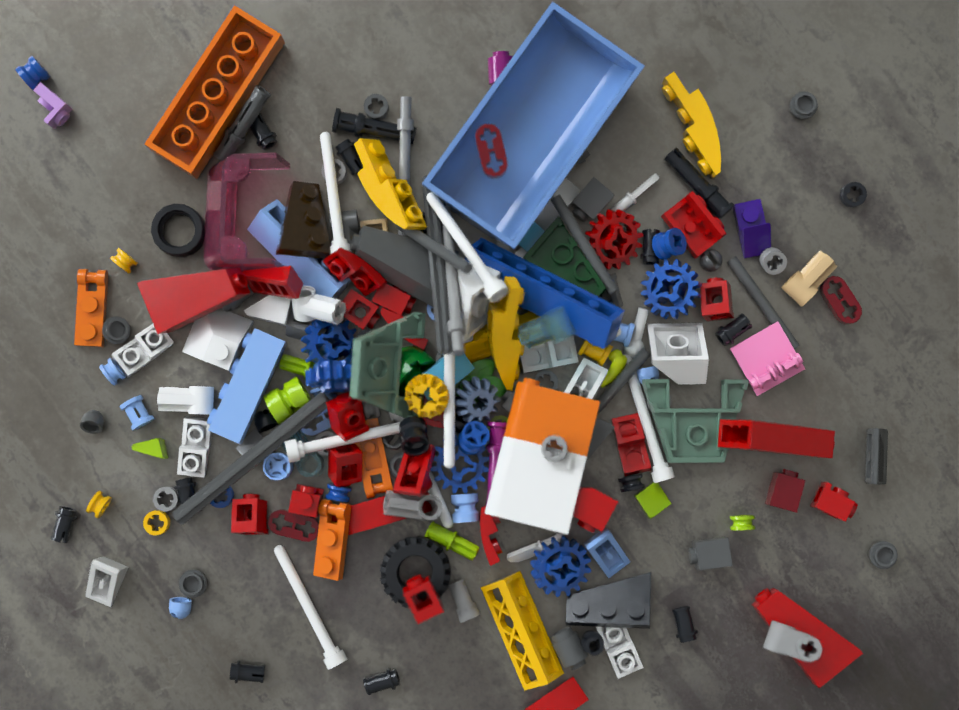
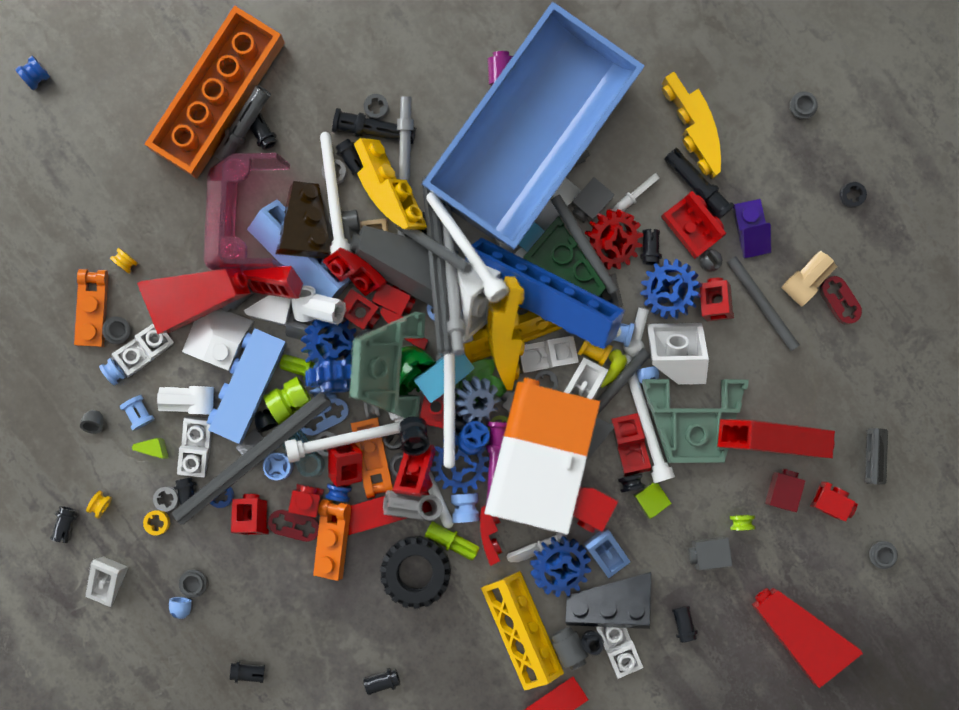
(50, 101): lavender bracket -> none
(159, 221): black tyre -> none
(332, 654): white piece -> none
(346, 416): red brick -> none
(422, 608): red brick -> none
(438, 393): yellow gear -> none
(466, 608): light grey pin -> none
(484, 152): dark red beam -> none
(547, 454): light grey bush -> none
(551, 326): clear light blue piece -> none
(669, 243): blue wheel -> none
(733, 330): black pin -> none
(767, 255): light grey bush -> none
(767, 358): bright pink hinge -> none
(788, 641): light grey piece -> none

